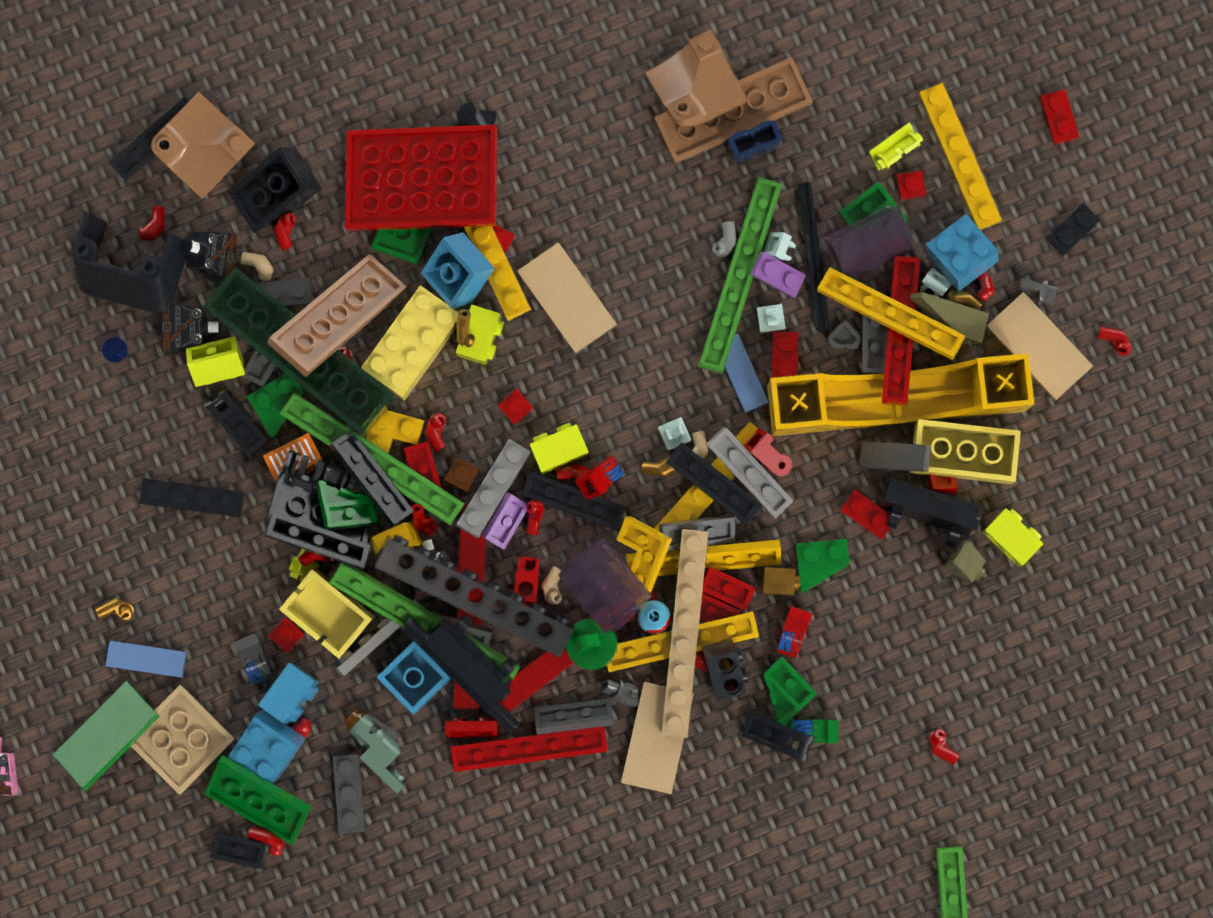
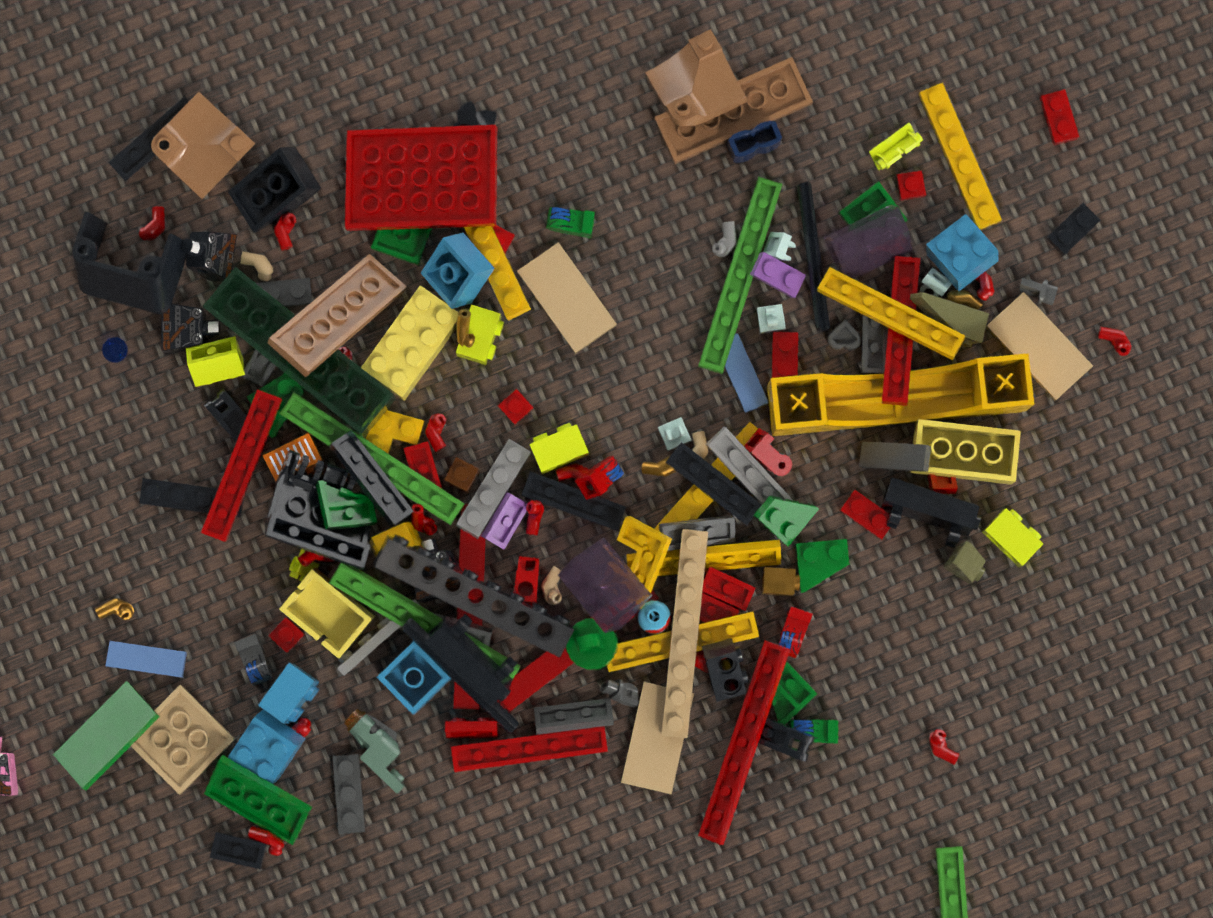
(241, 466): none -> red plate
(571, 221): none -> green leg
(744, 742): none -> red tile
(785, 517): none -> wing

